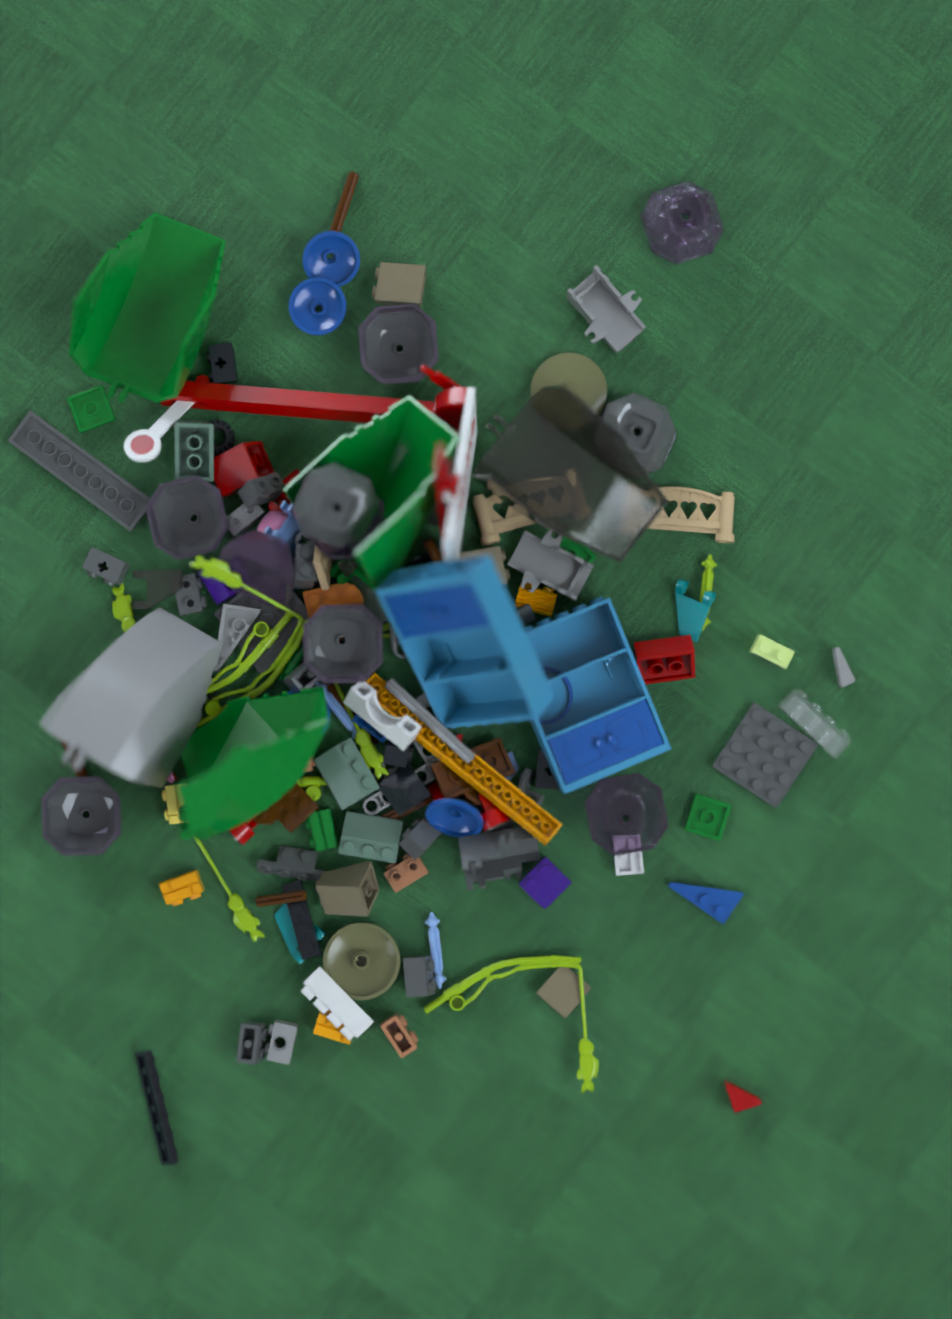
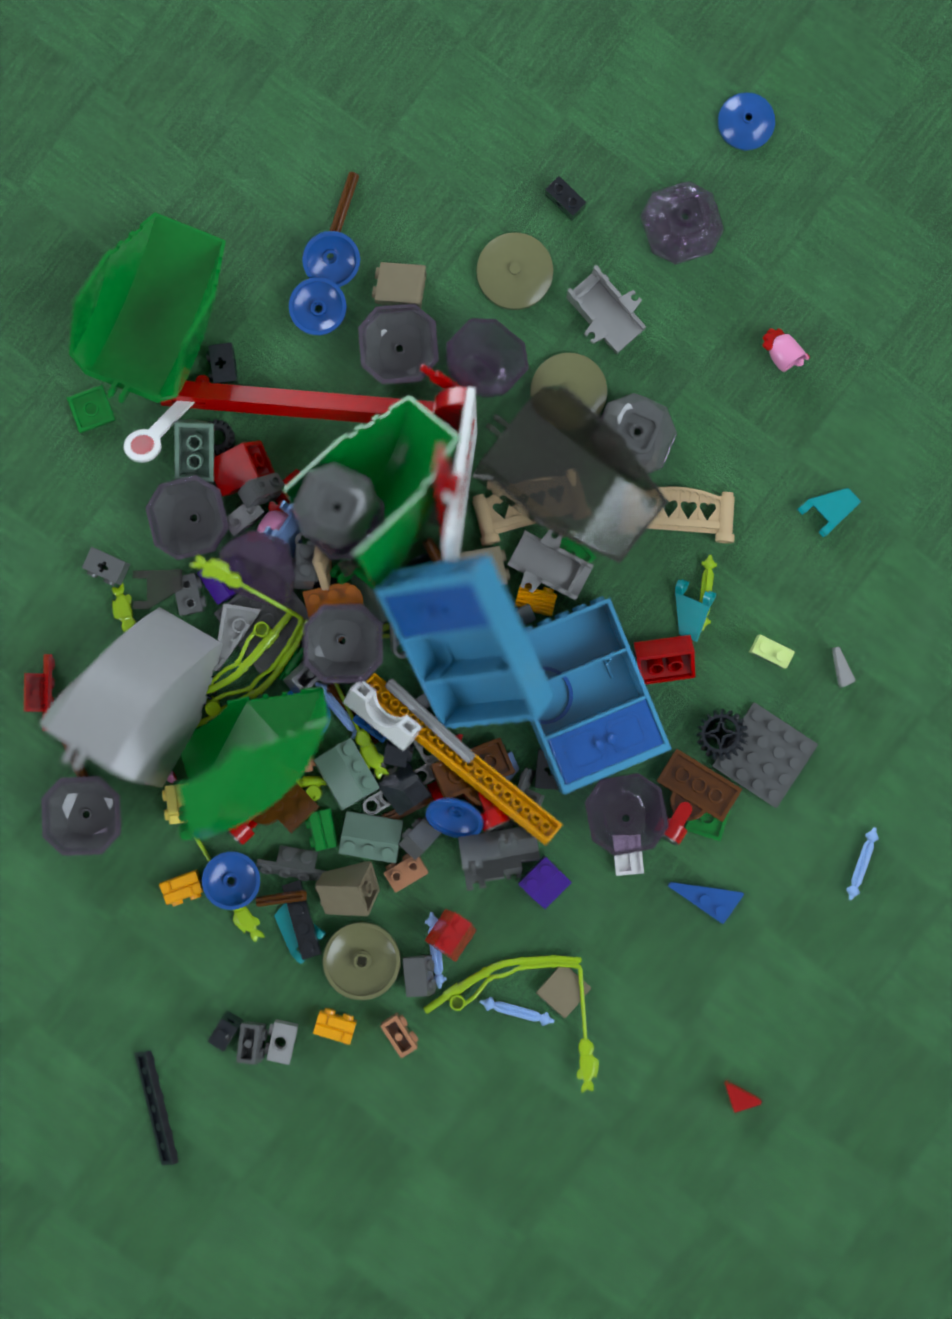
(39, 688): none -> red bracket
(80, 470): dark grey plate -> none
(225, 1030): none -> black torso
(245, 885): none -> blue dish
(334, 998): white windscreen -> none
(451, 934): none -> red slope
(489, 349): none -> rock
(514, 271): none -> olive dish
(517, 1011): none -> light blue wheel
(565, 198): none -> black brick
(694, 792): none -> reddish brown plate
(730, 735): none -> black gear
(741, 132): none -> blue dish
(784, 349): none -> bright pink piece
(814, 723): clear brick -> none
(832, 507): none -> teal flag
(862, 863): none -> light blue wheel

